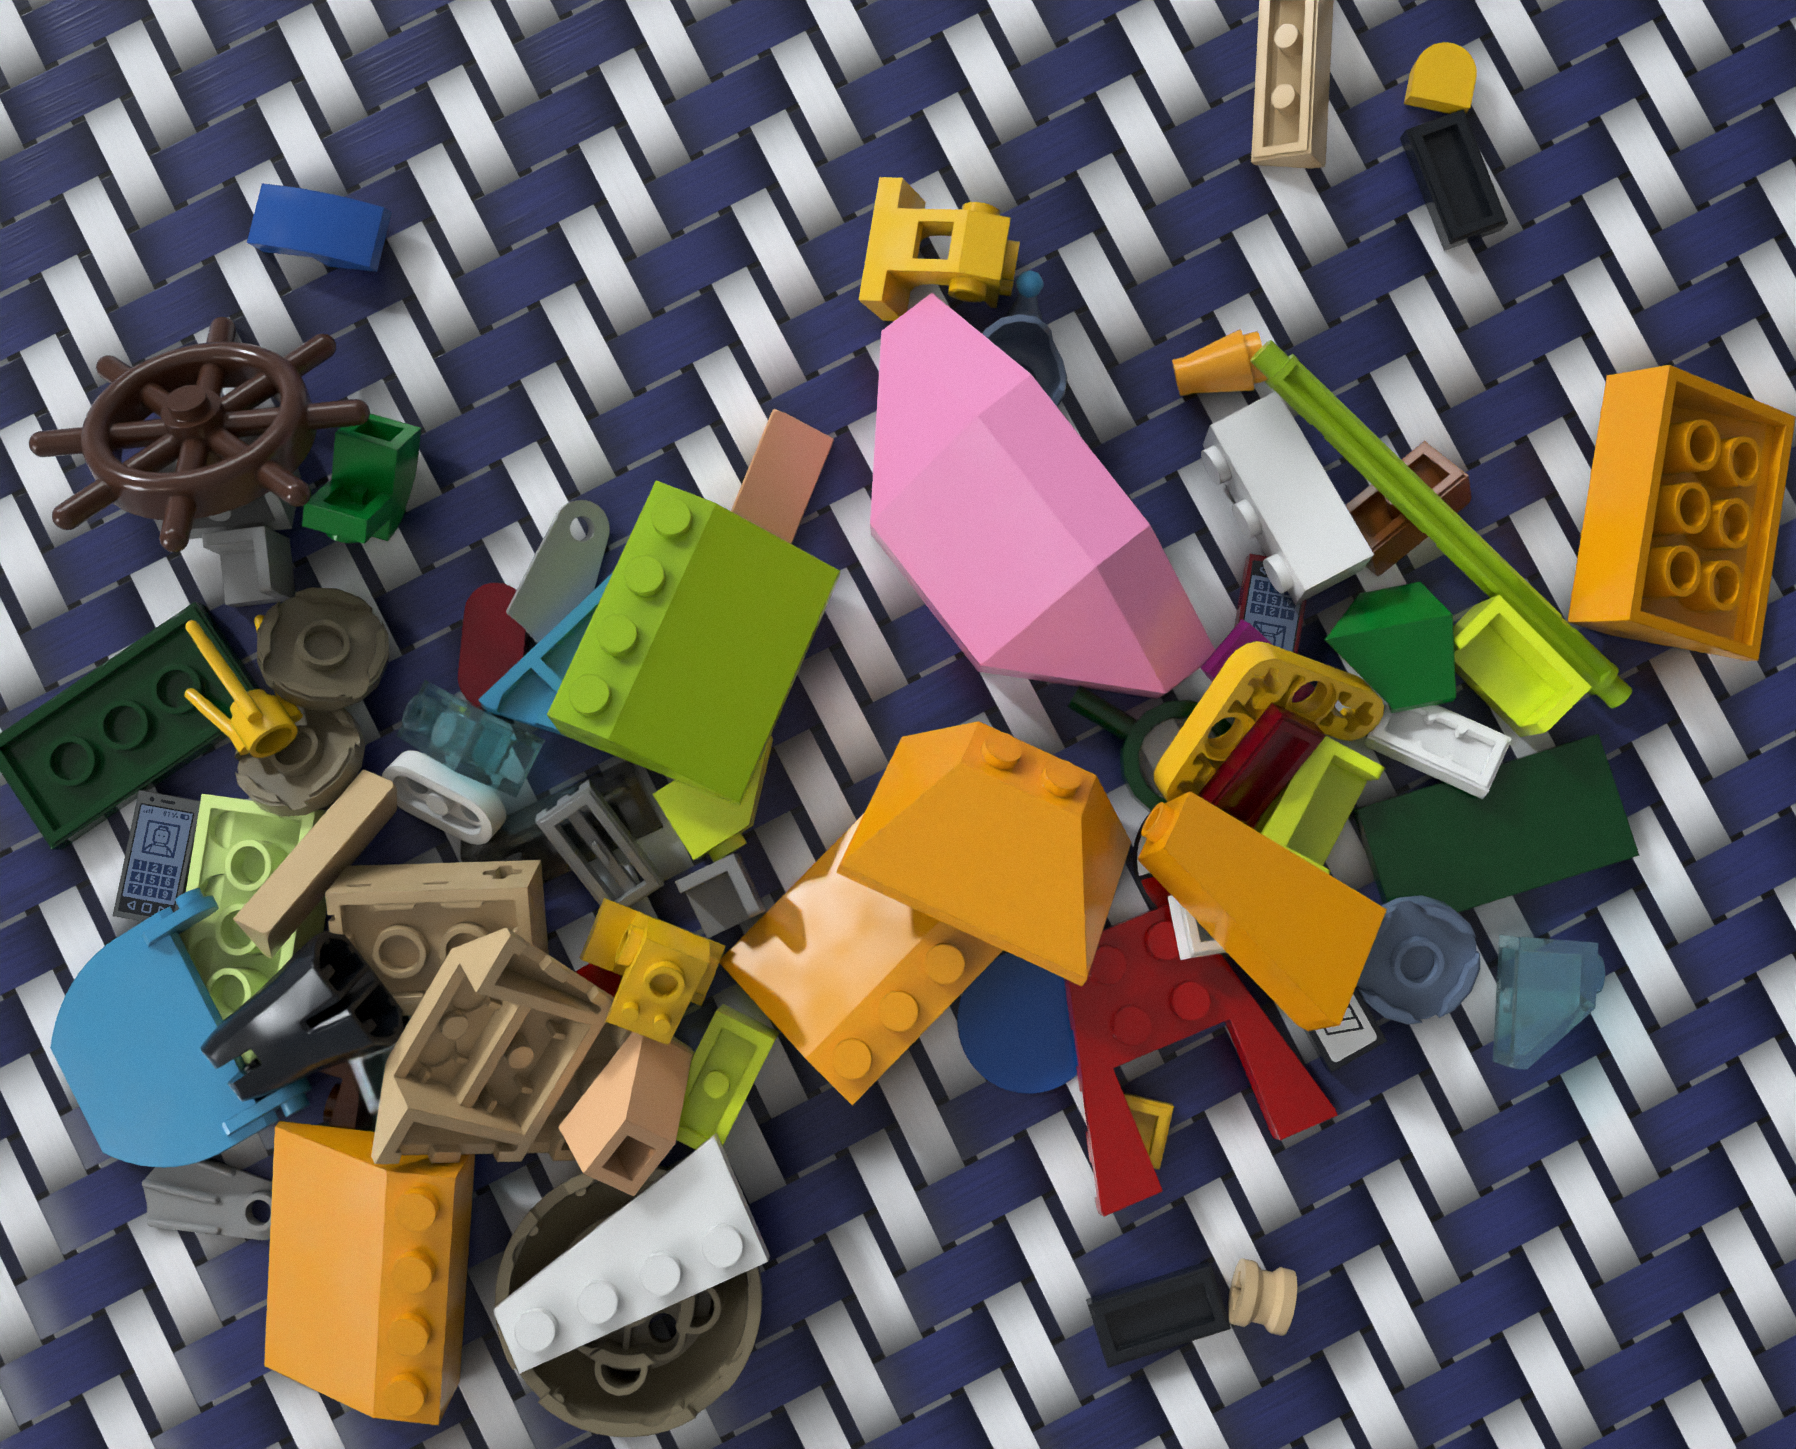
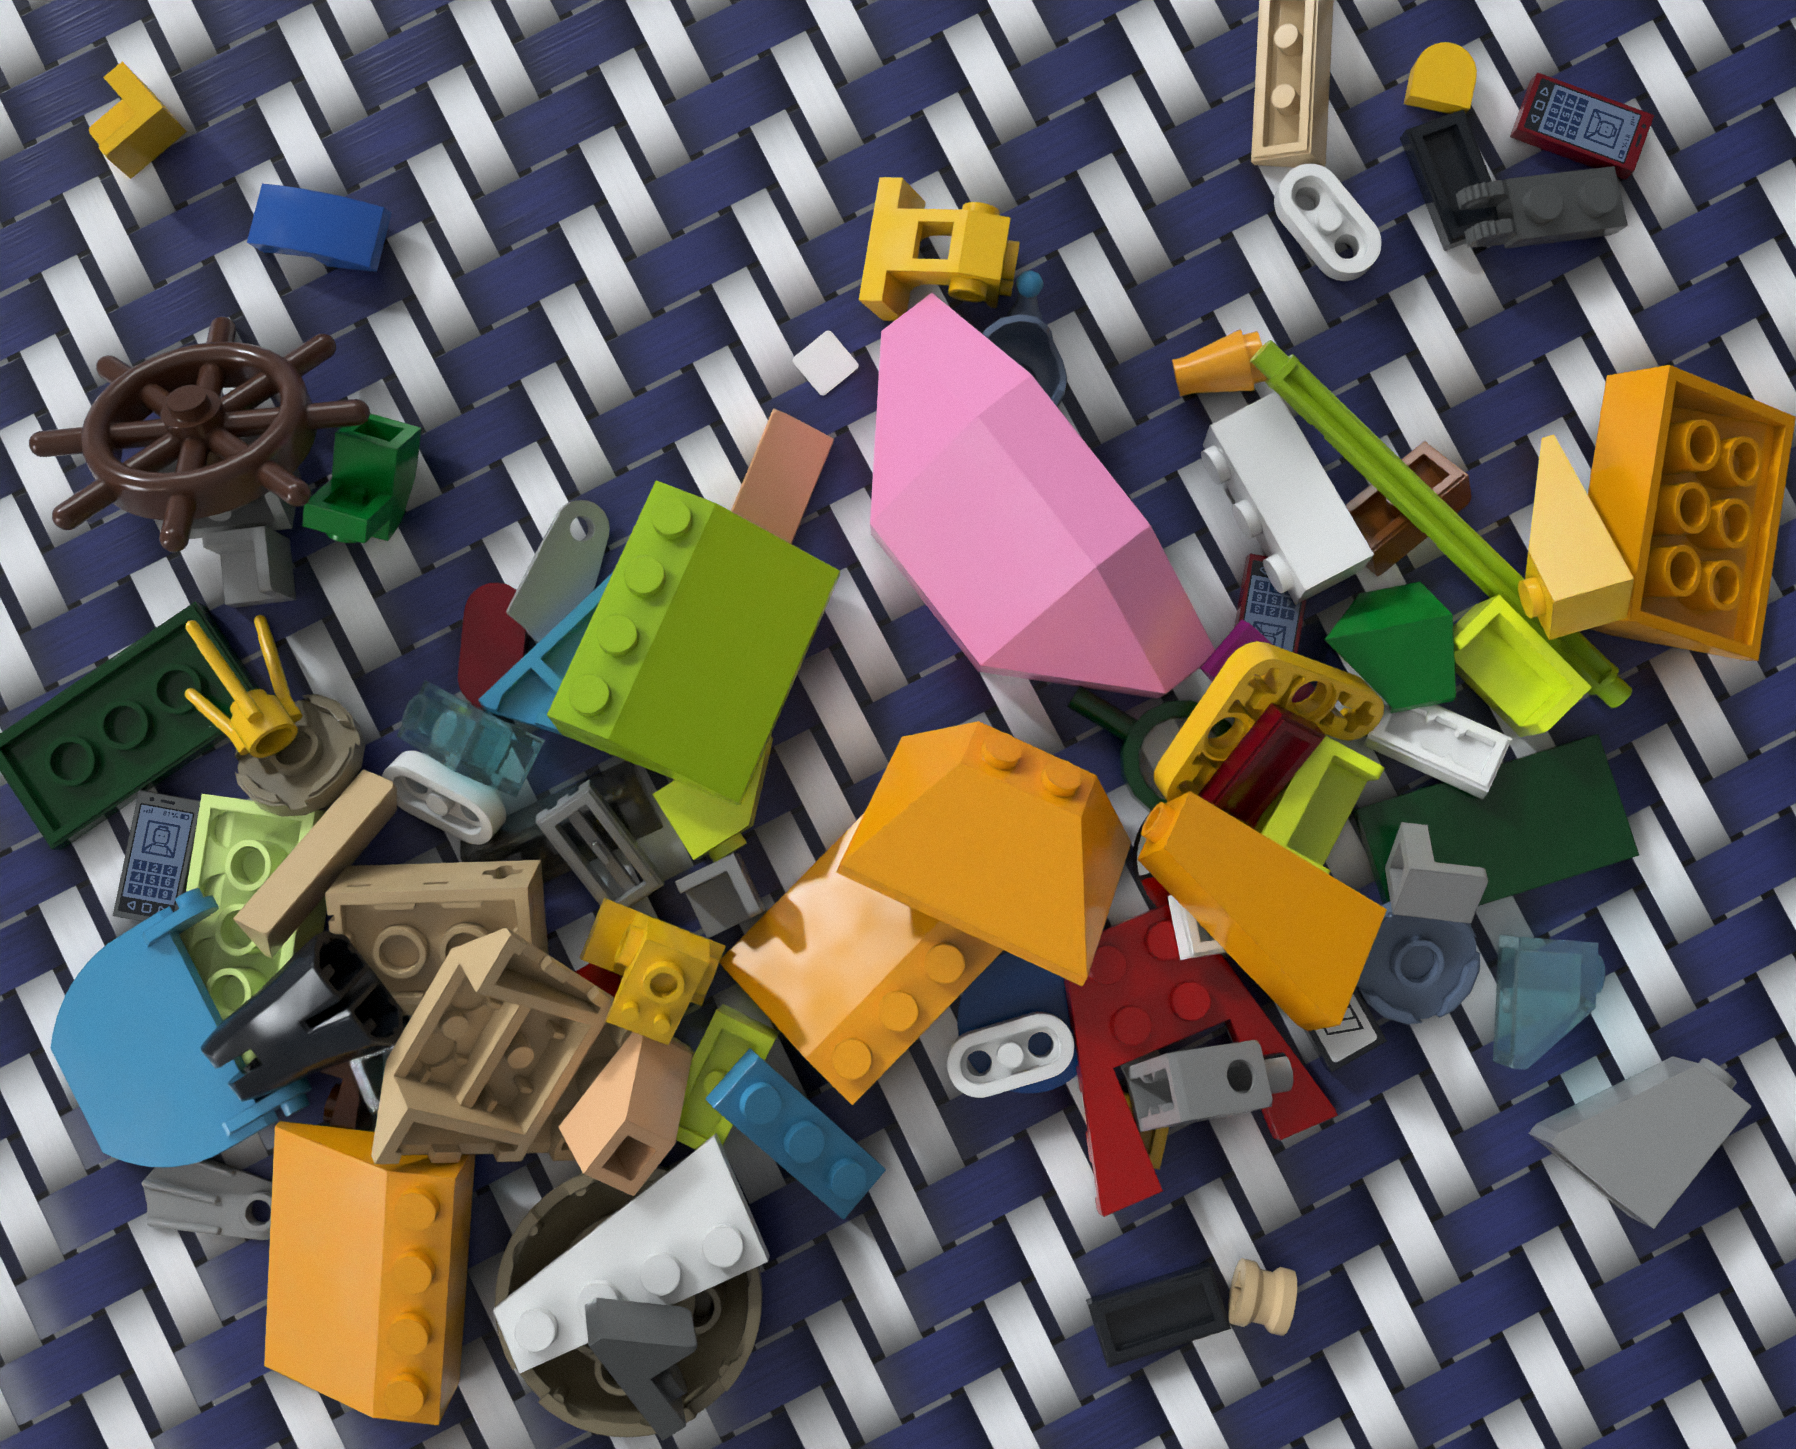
(136, 126): none -> yellow panel
(322, 649): dark tan tile -> none
(640, 1351): none -> dark grey slope
(795, 1133): none -> dark azure plate
(825, 363): none -> white sticker
(1011, 1060): none -> white plate
(1205, 1084): none -> light grey torso
(1333, 221): none -> white plate
(1427, 887): none -> light grey panel
(1546, 208): none -> dark grey hinge
(1572, 563): none -> yellow slope
(1581, 125): none -> tile
(1647, 1134): none -> light grey slope

